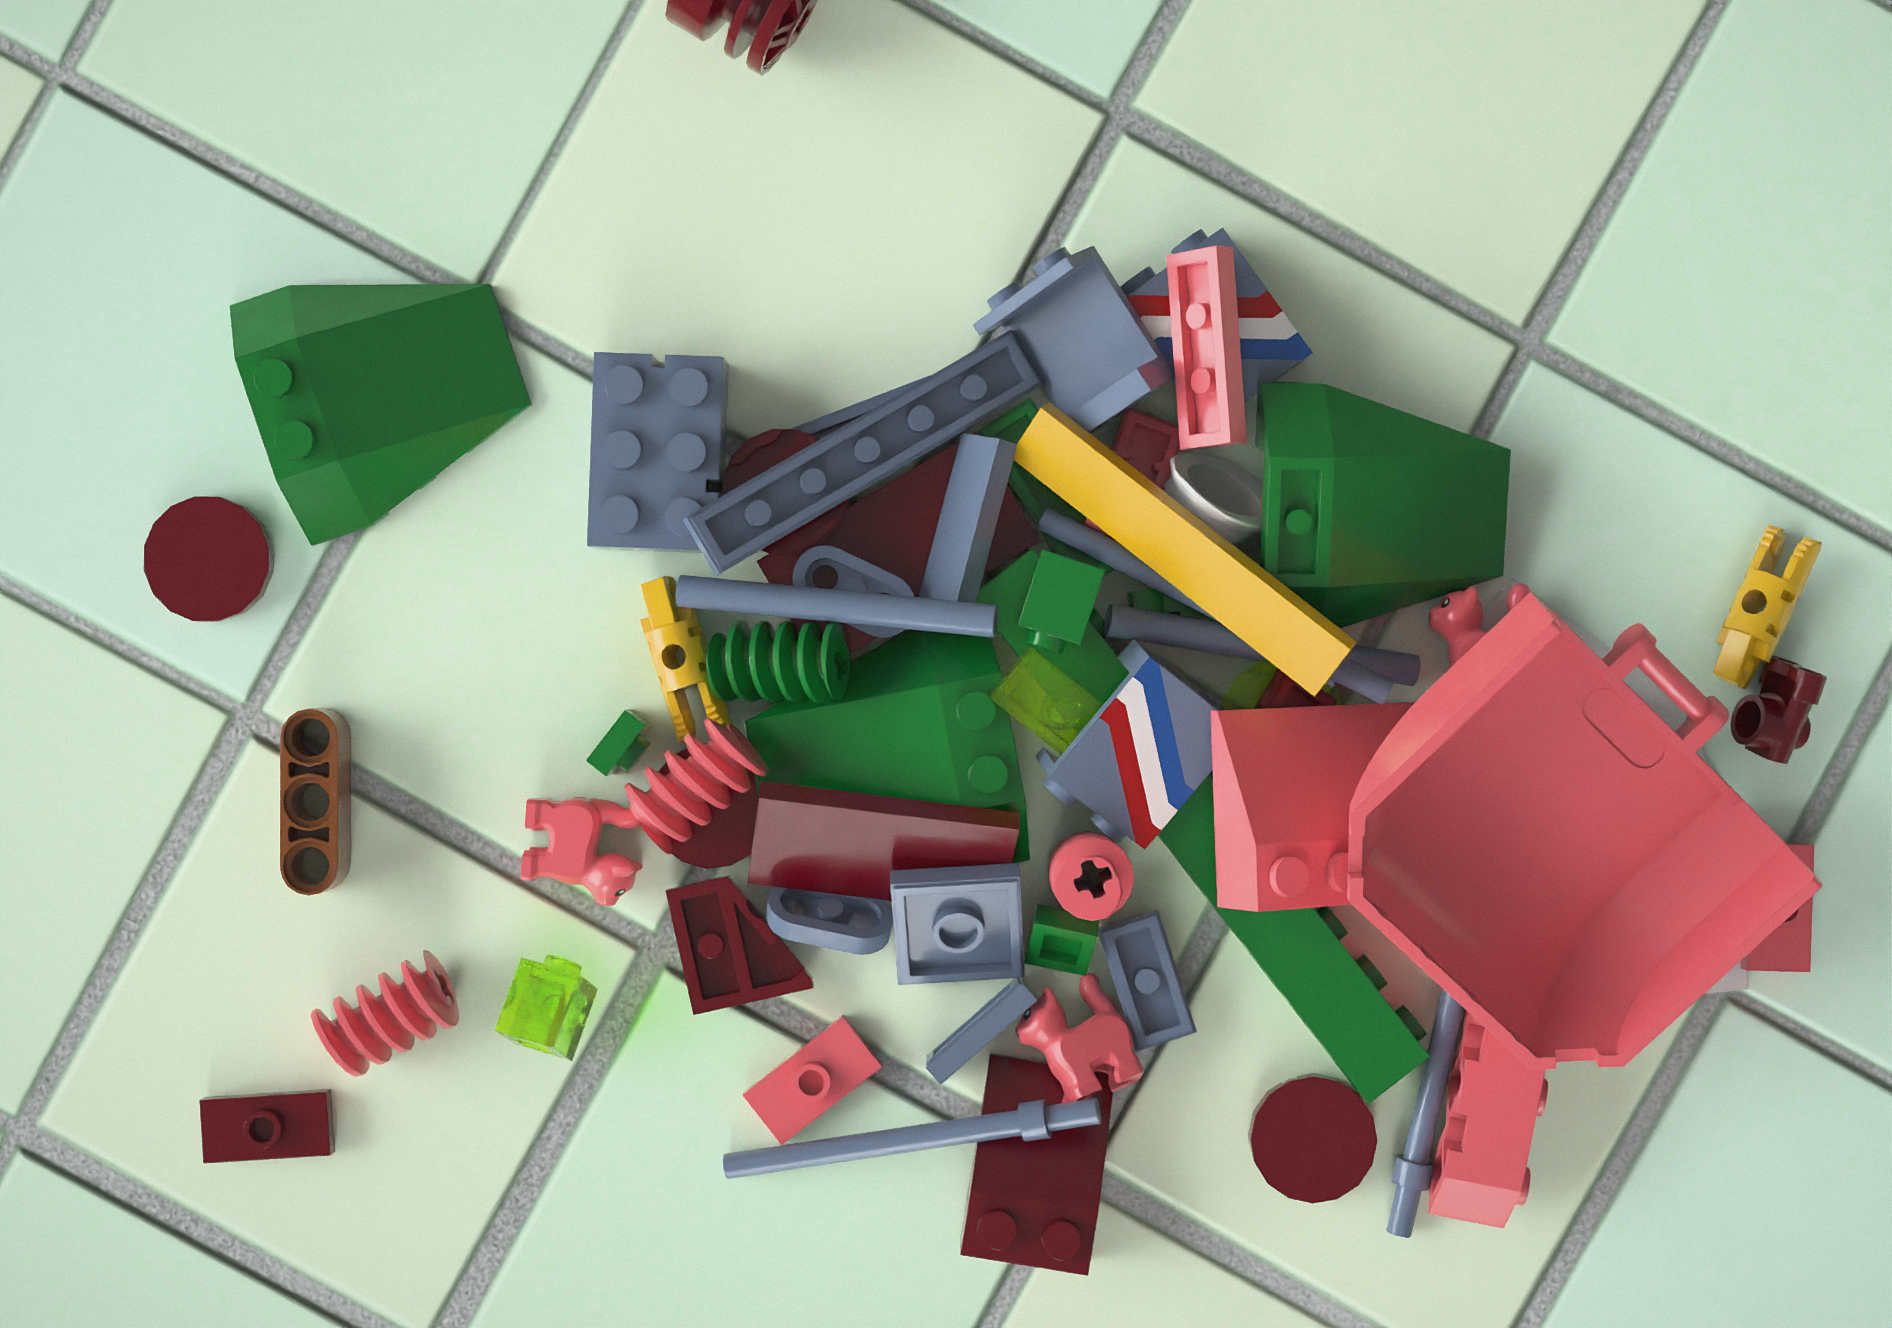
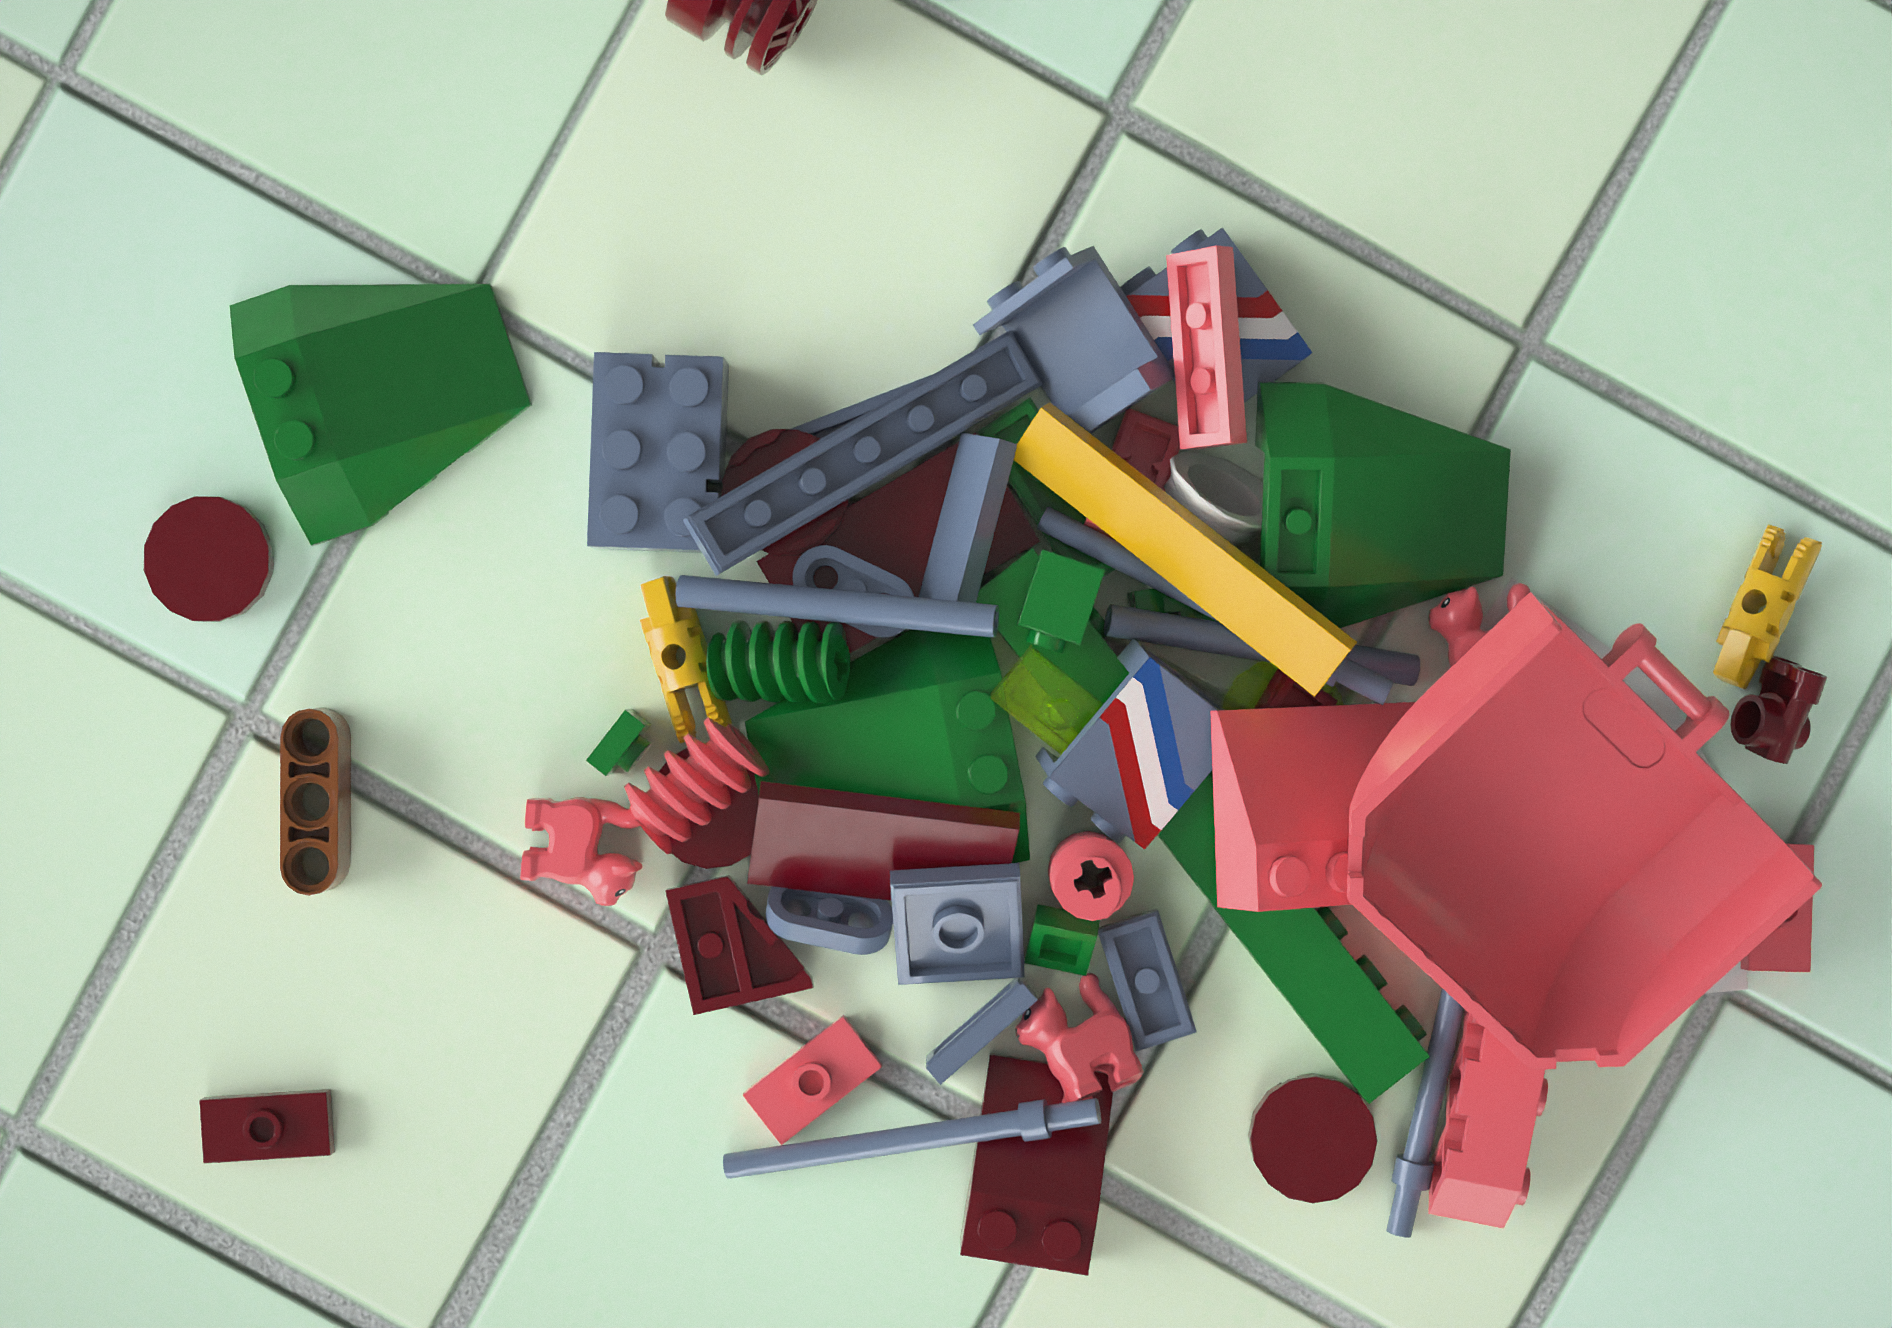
(389, 1018): coral piece -> none
(547, 1006): clear neon green brick -> none

